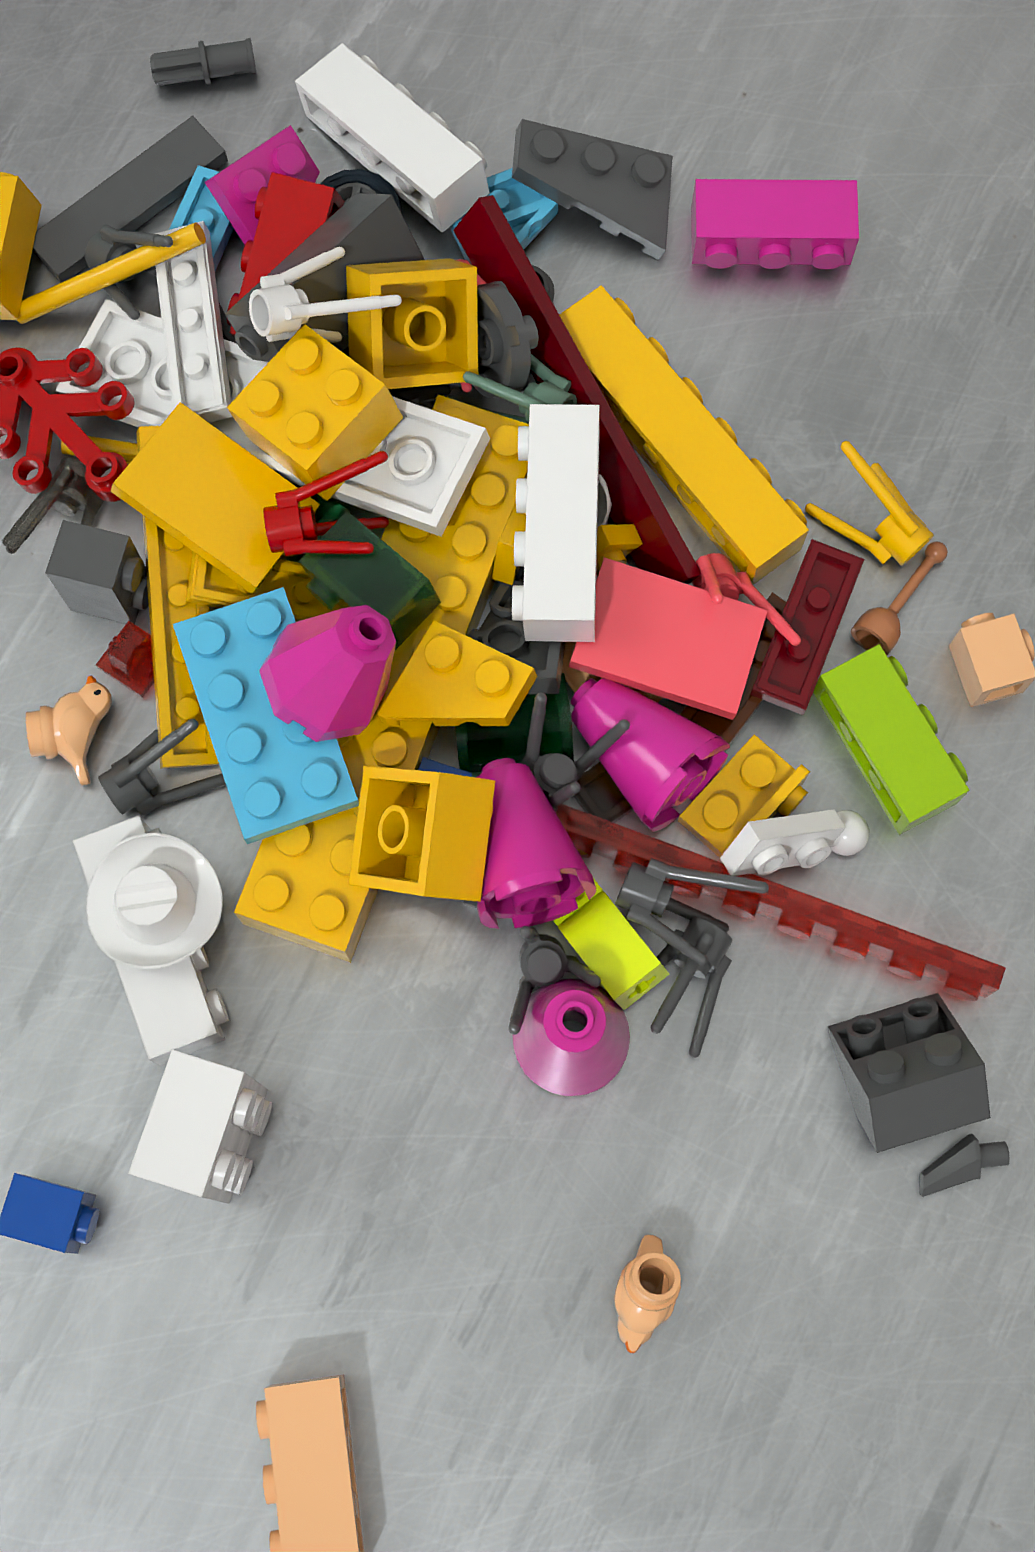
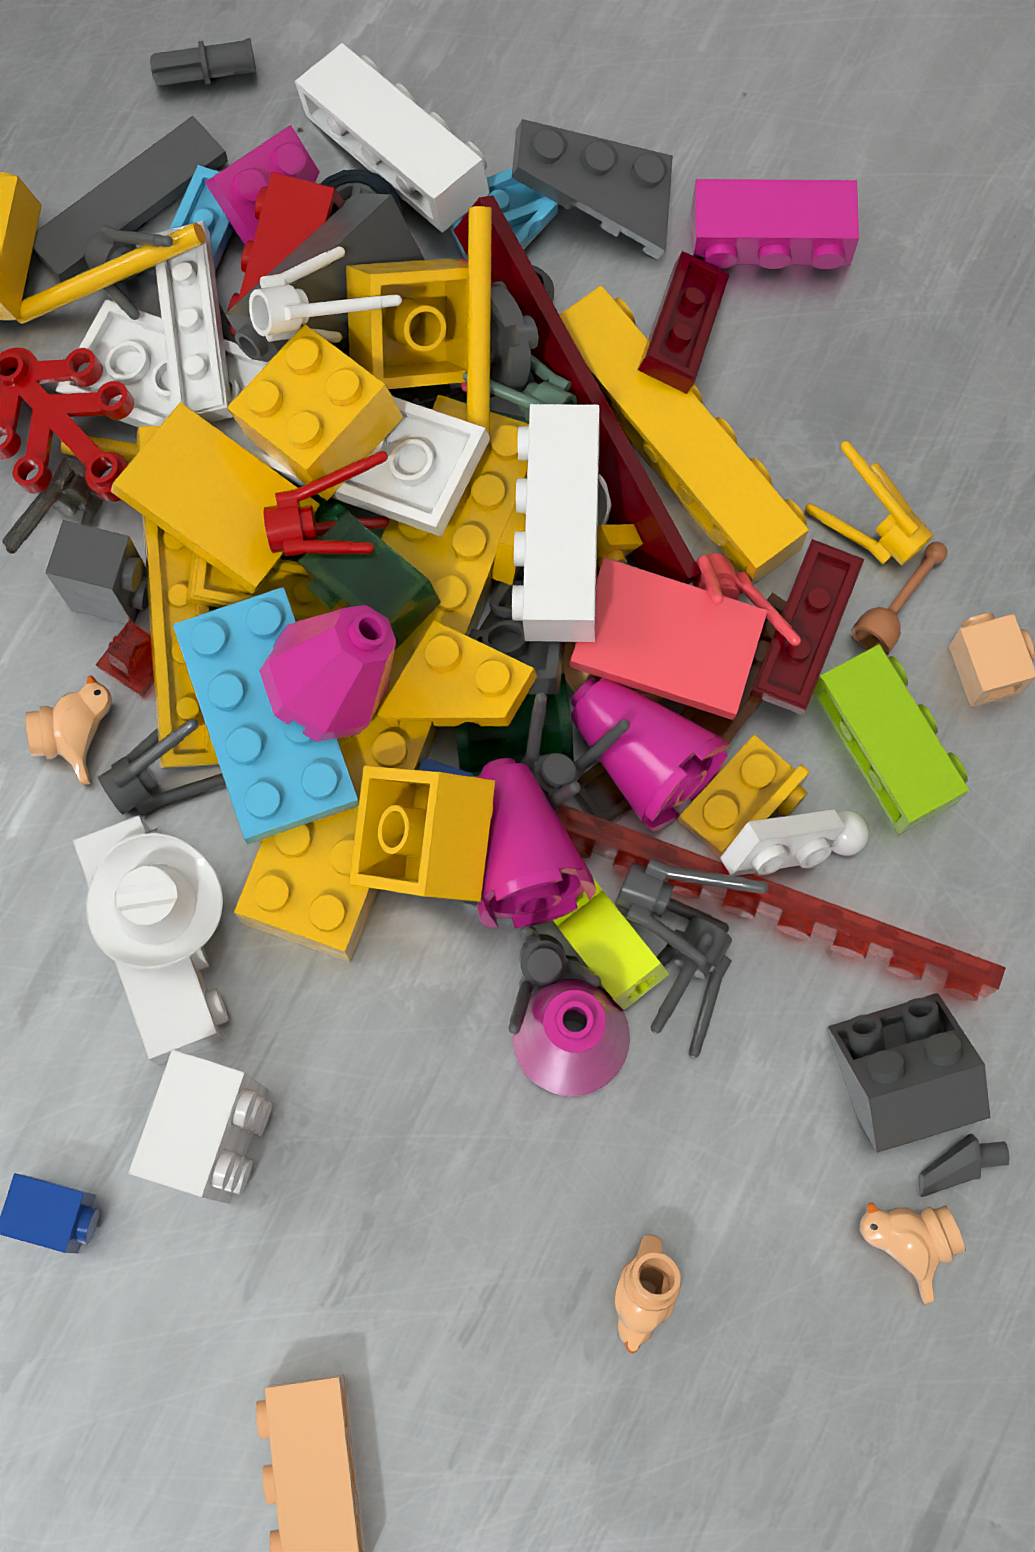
(479, 316): none -> yellow bar
(683, 322): none -> dark red tile
(914, 1240): none -> light nougat animal

